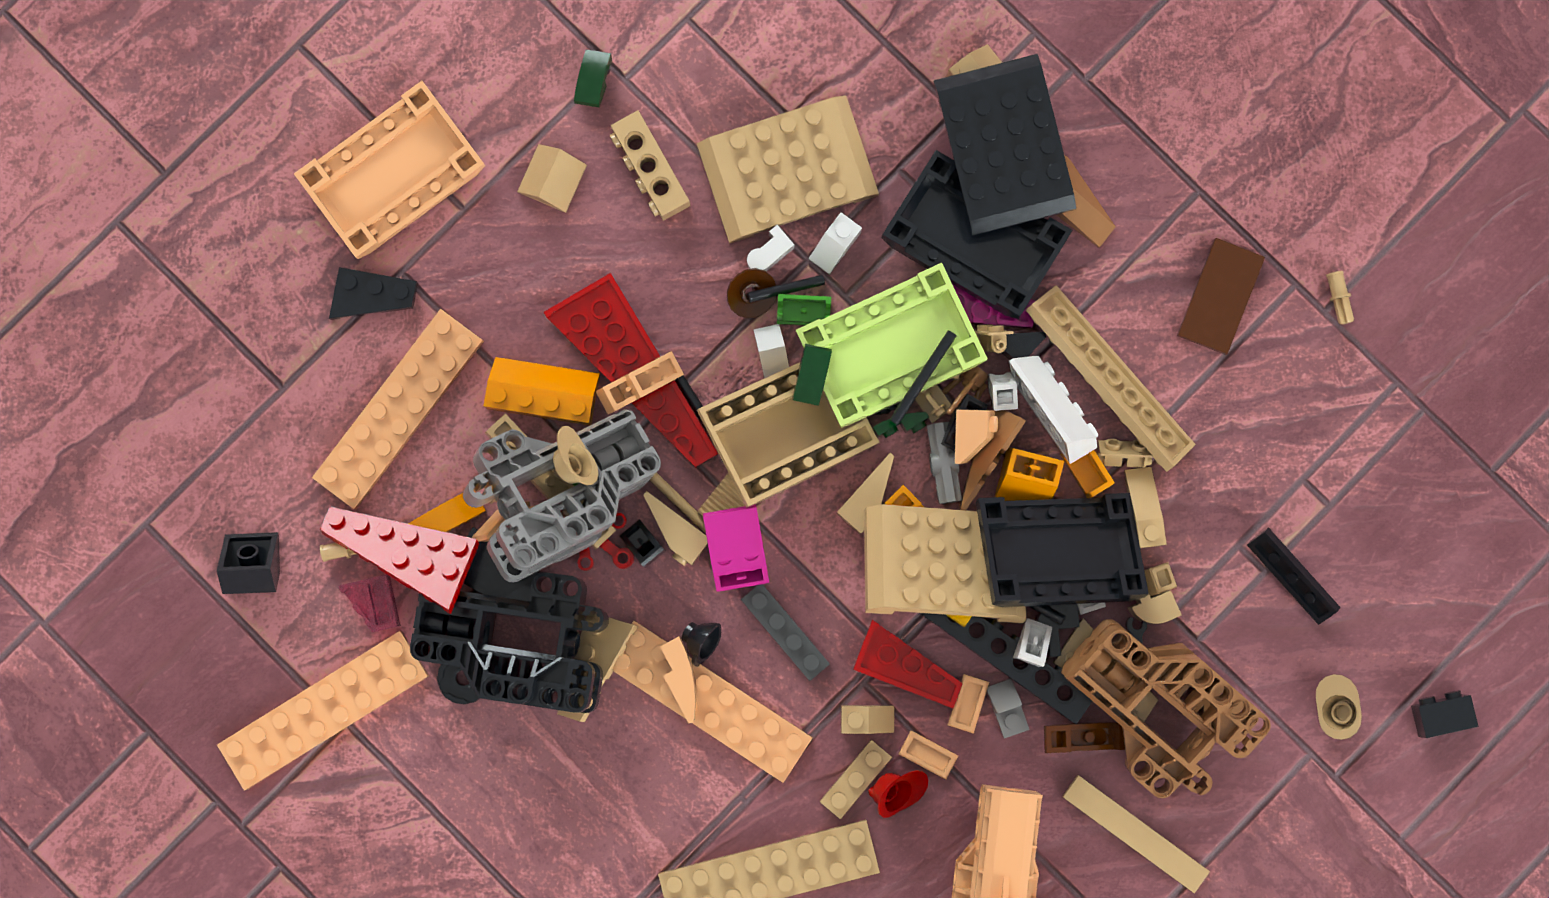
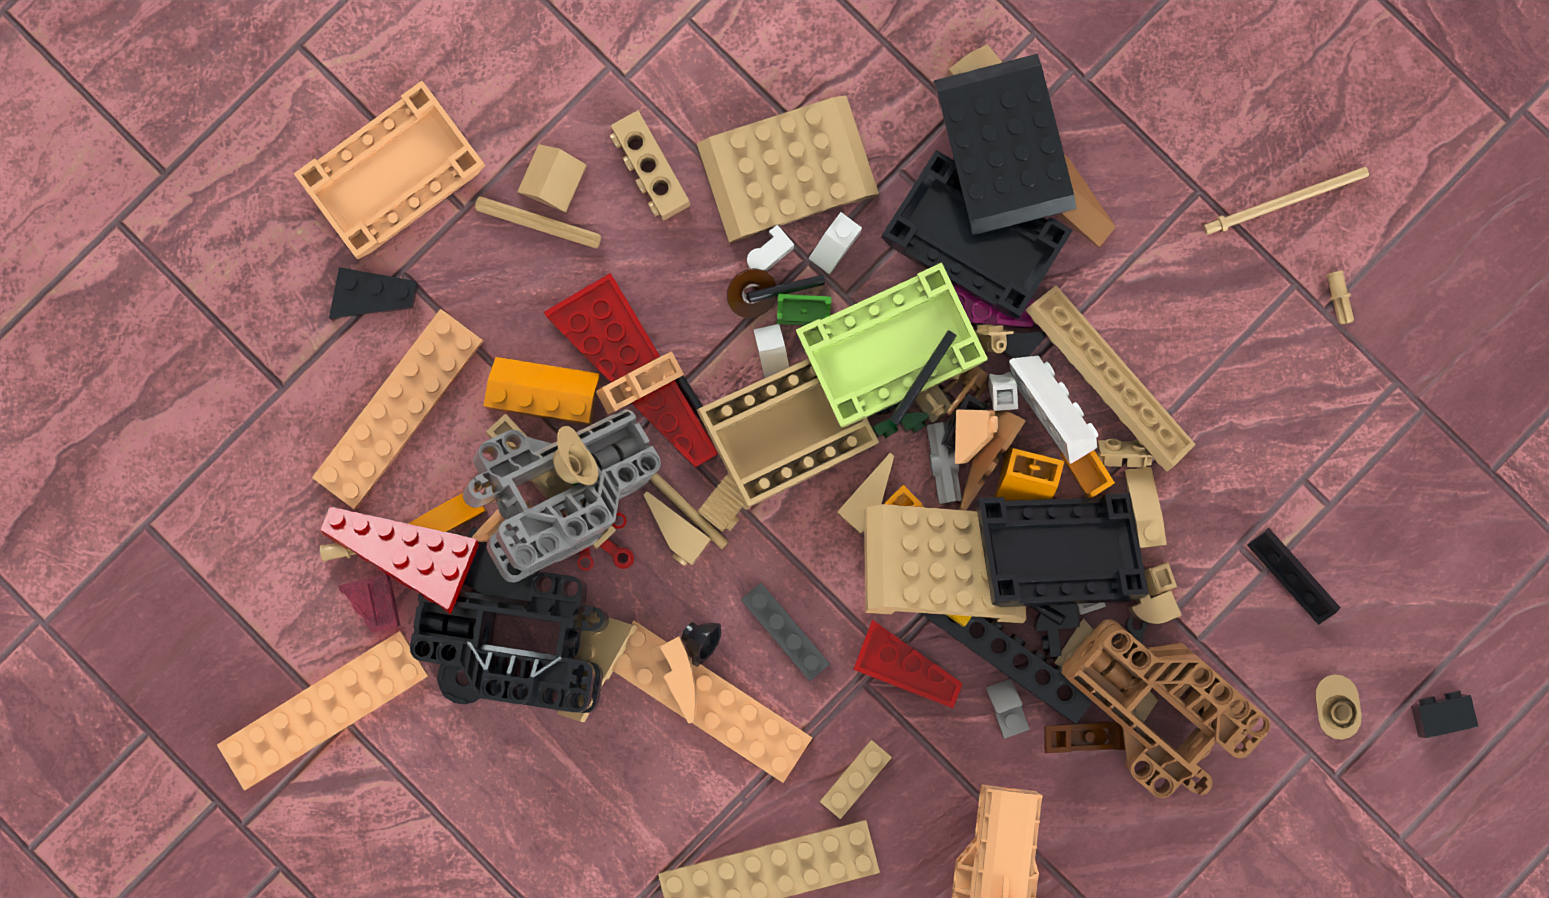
(249, 563): black slope -> none
(538, 222): none -> tan axle
(591, 78): dark green slope -> none
(642, 543): black slope -> none
(736, 548): dark pink slope -> none
(812, 374): dark green slope -> none
(867, 719): tan slope -> none
(898, 792): red piece -> none
(928, 754): light nougat tile -> none
(968, 704): light nougat tile -> none
(1033, 643): white slope -> none
(1136, 834): tan tile -> none
(1221, 296): reddish brown tile -> none
(1222, 223): none -> tan bar

